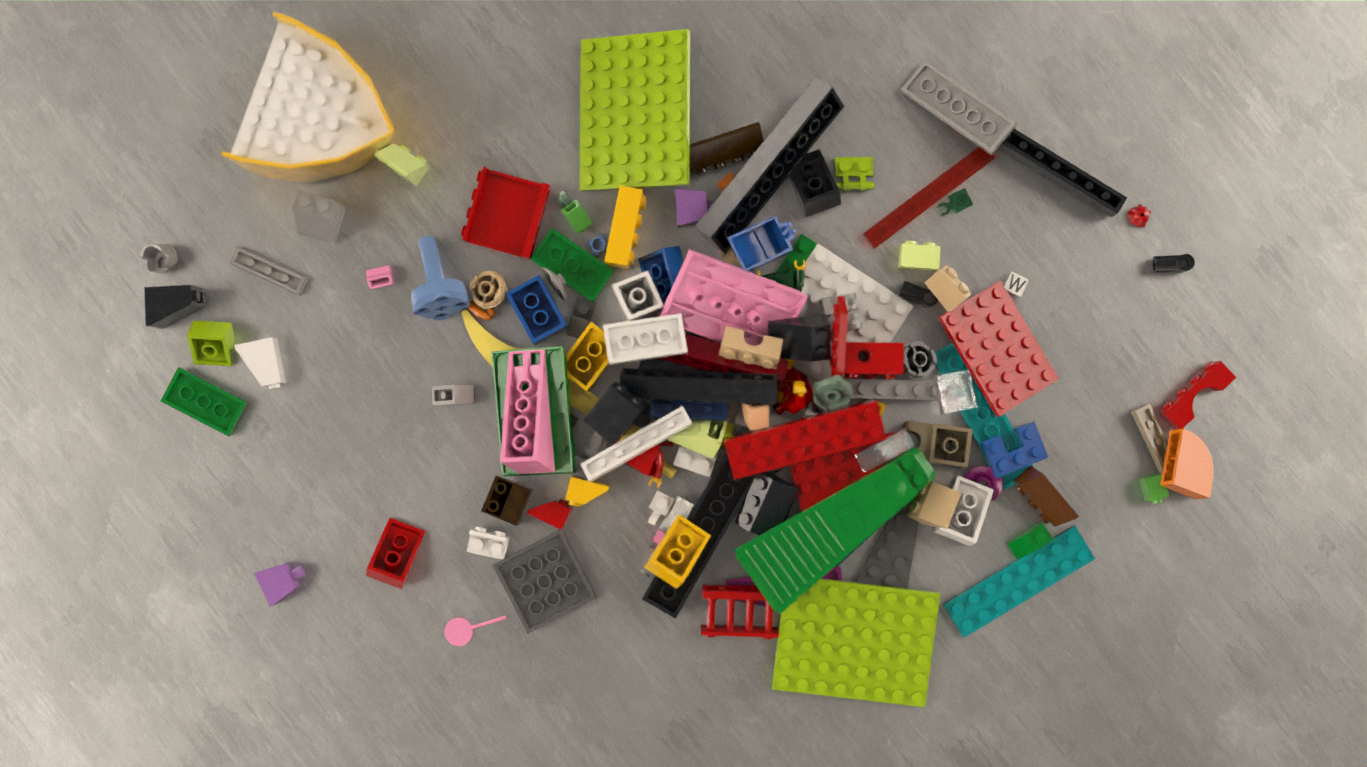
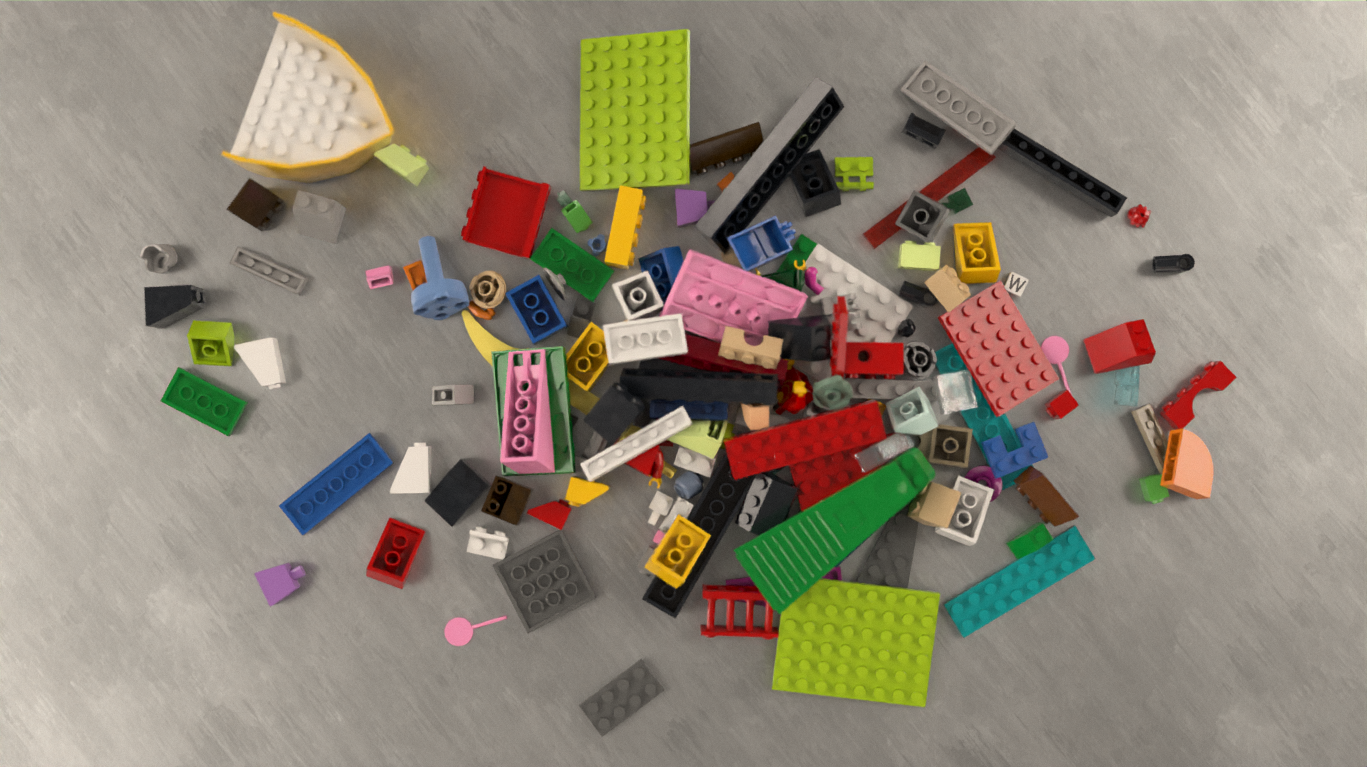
(256, 205): none -> dark brown slope
(336, 484): none -> blue plate
(415, 274): none -> orange plate
(415, 471): none -> white slope
(457, 492): none -> black slope
(621, 697): none -> dark grey plate
(688, 485): none -> sand blue head
(810, 280): none -> dark pink arm
(906, 328): none -> black plate
(911, 413): none -> light aqua slope
(923, 131): none -> black hinge
(923, 216): none -> dark grey slope
(975, 253): none -> yellow slope
(1056, 351): none -> bright pink piece
(1061, 405): none -> red brick
(1120, 347): none -> red slope
(1127, 386): none -> clear light blue slope

